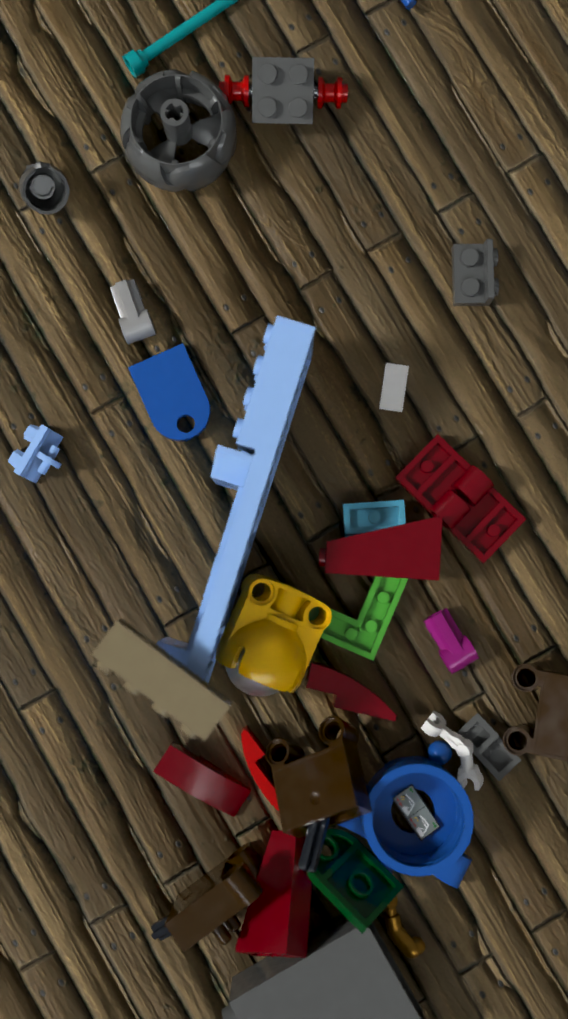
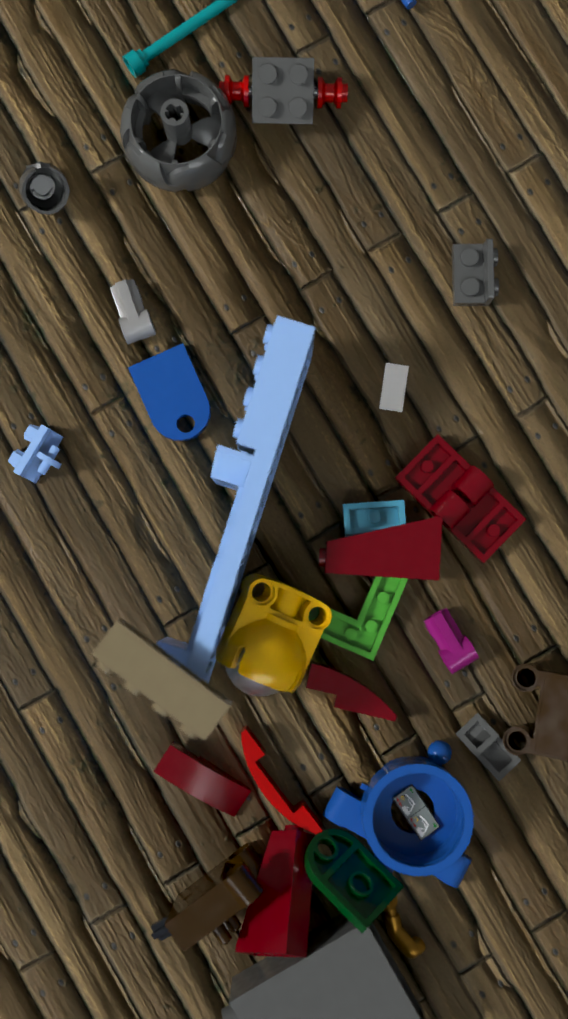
(318, 788): dark brown piece -> none
(436, 726): white piece -> none

